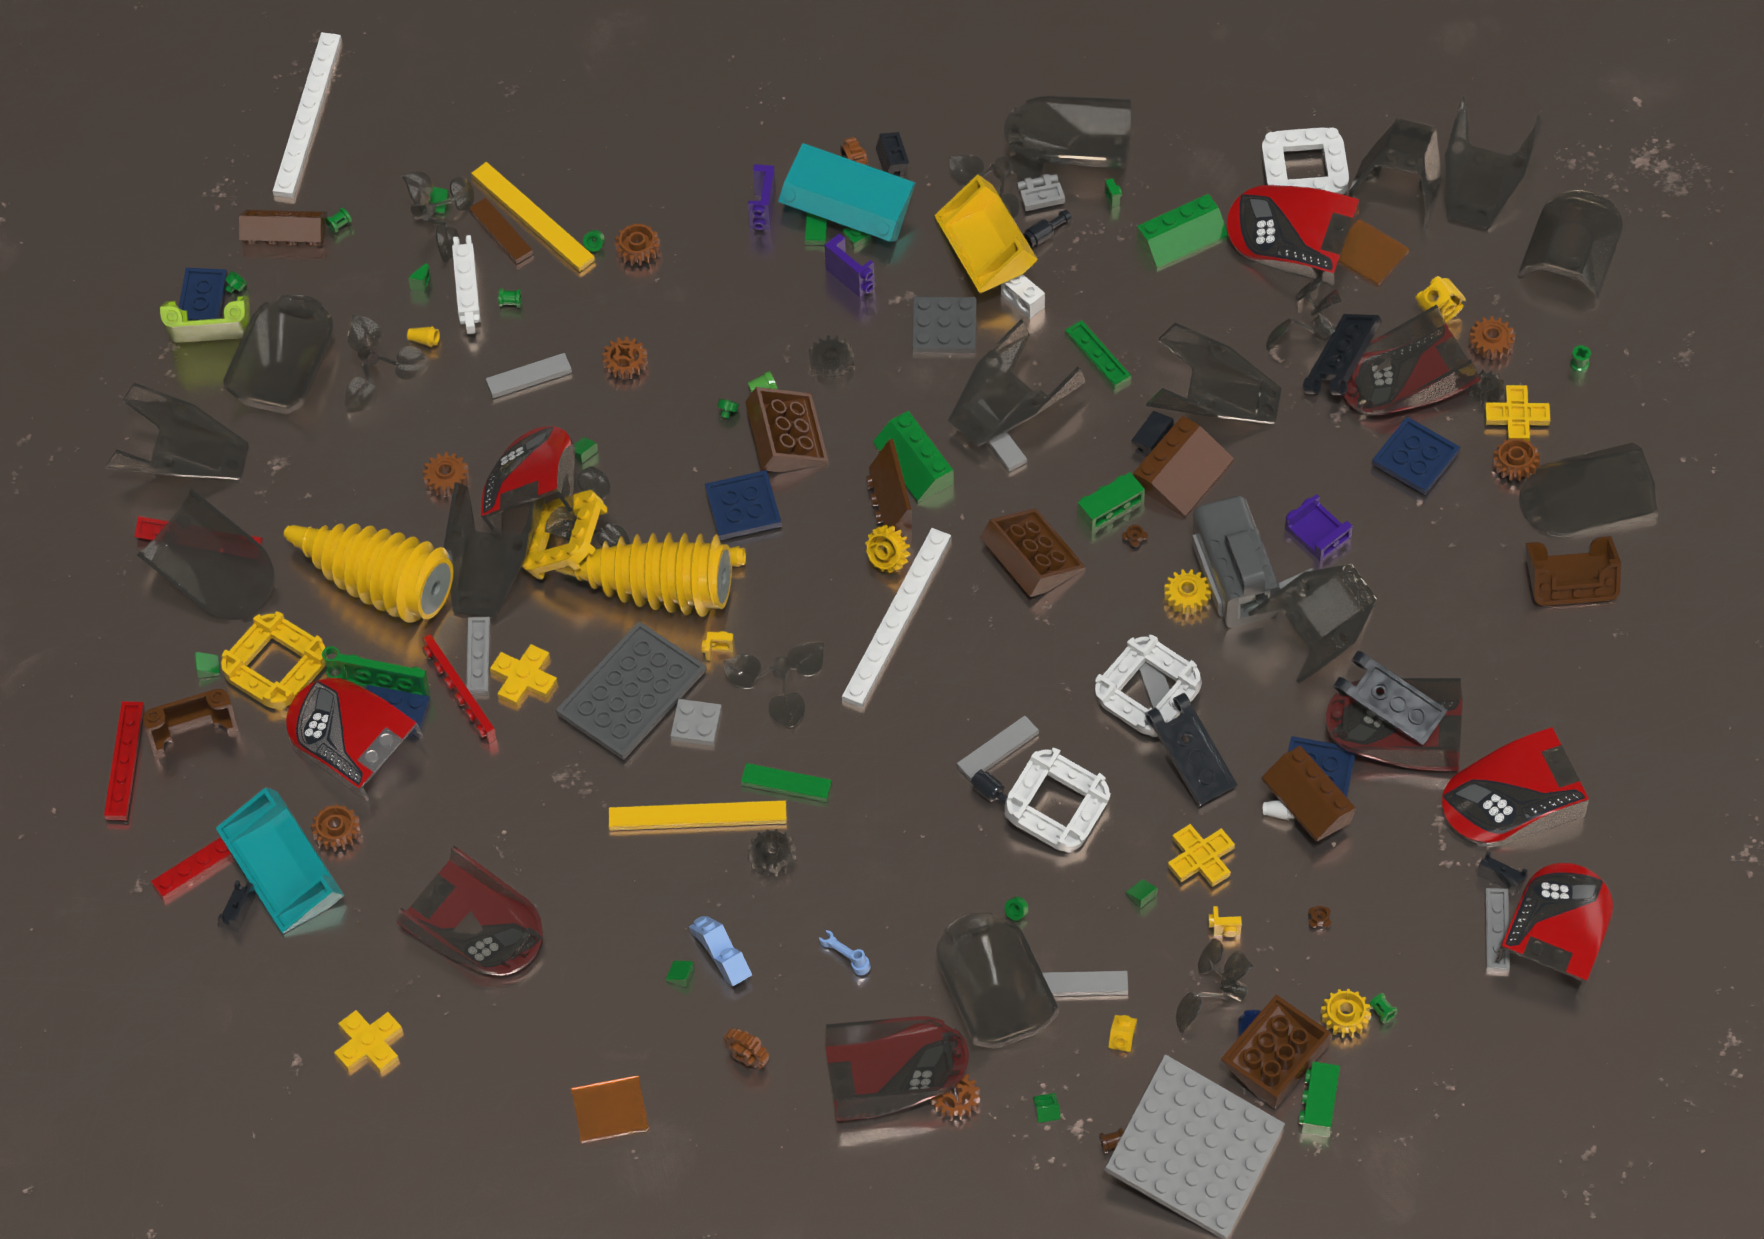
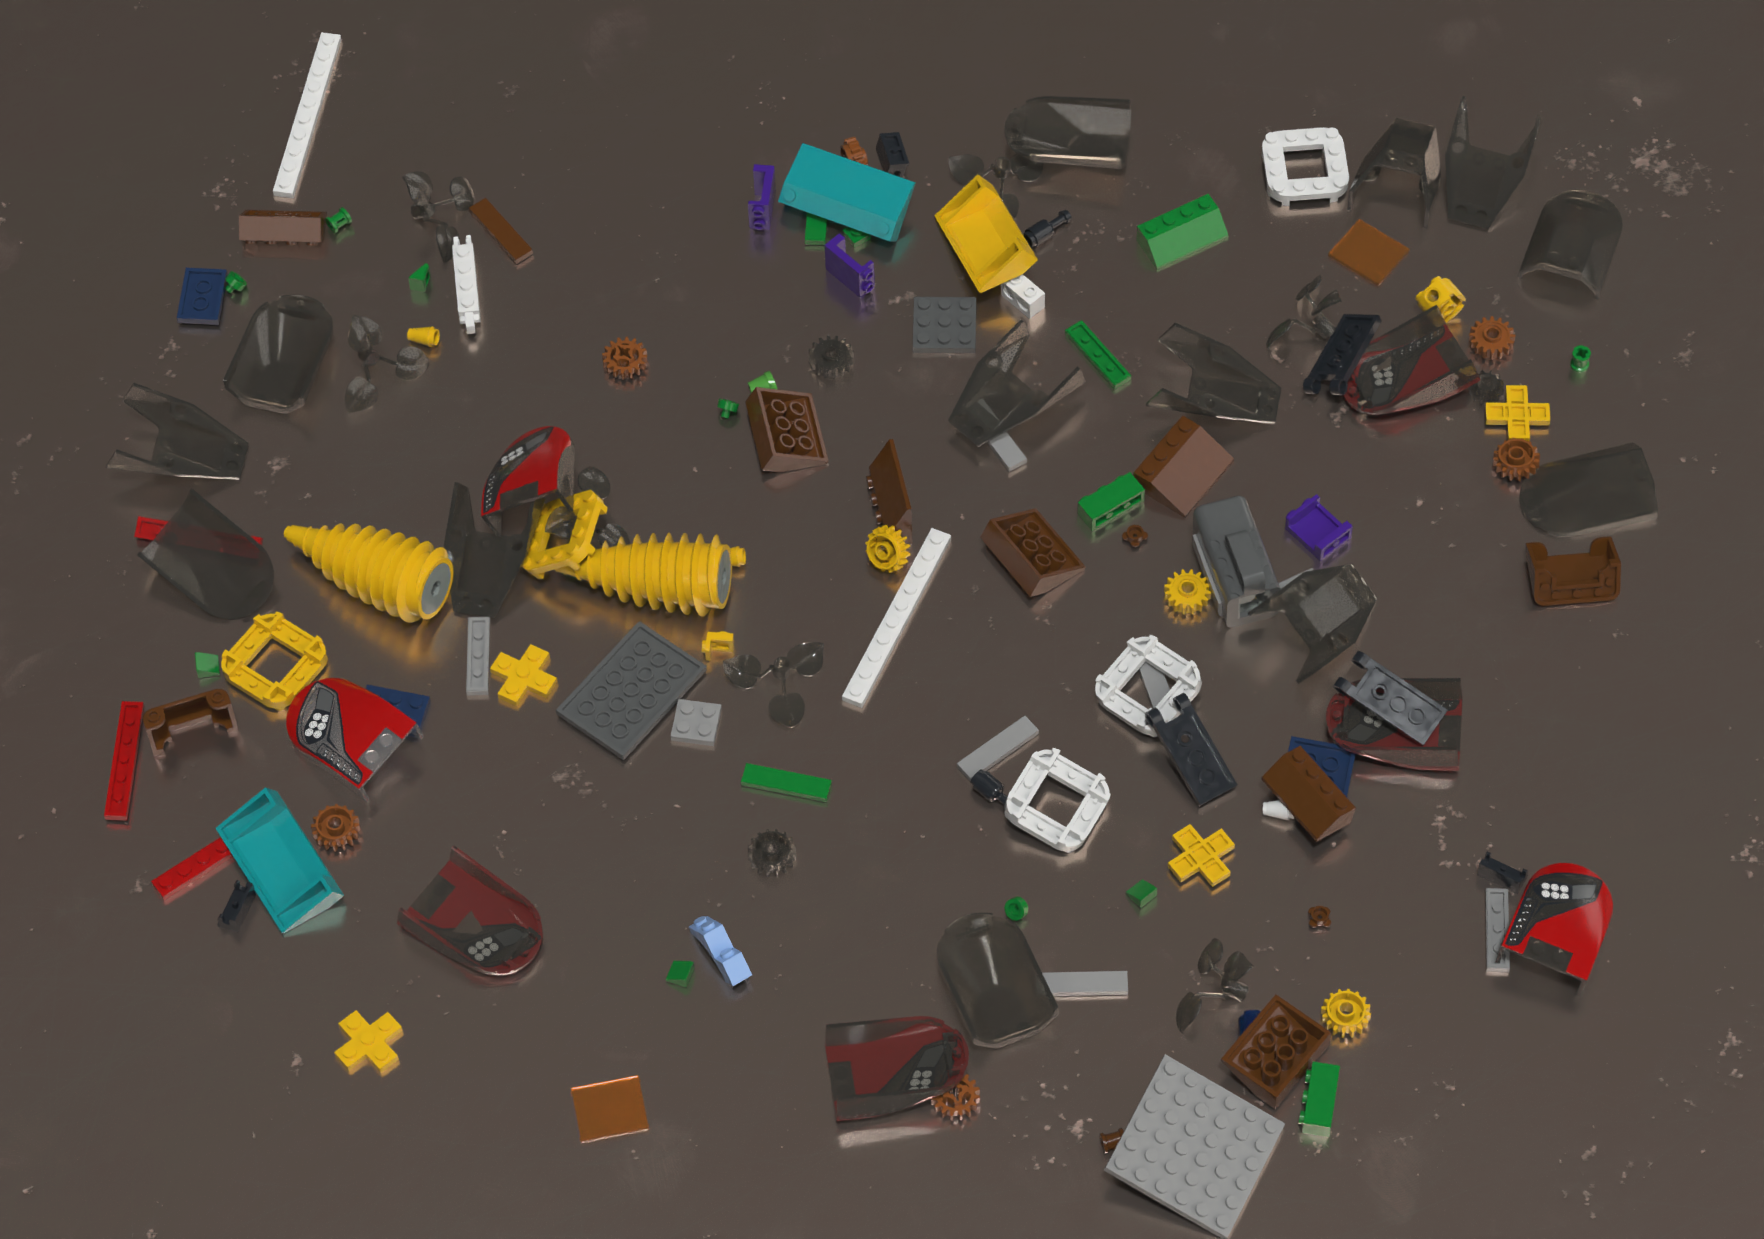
(183, 330): lime windscreen -> none
(376, 673): green hinge -> none
(438, 195): green slope -> none
(443, 473): dark orange gear -> none
(462, 694): red plate -> none
(509, 297): green bush -> none
(528, 375): light grey tile -> none
(533, 216): yellow tile -> none
(585, 449): green slope -> none
(594, 240): green tile -> none
(637, 244): dark orange gear -> none
(697, 815): yellow tile -> none
(743, 505): dark blue plate -> none
(746, 1048): dark orange gear -> none
(859, 961): light blue brick -> none
(920, 461): green slope -> none
(1041, 196): light grey plate -> none
(1047, 1107): green slope -> none
(1113, 192): green plate -> none
(1122, 1033): yellow bracket -> none
(1152, 432): black hinge -> none
(1224, 925): yellow bracket -> none
(1292, 228): windscreen -> none
(1383, 1008): green bush -> none
(1416, 455): dark blue plate -> none
(1514, 792): windscreen -> none

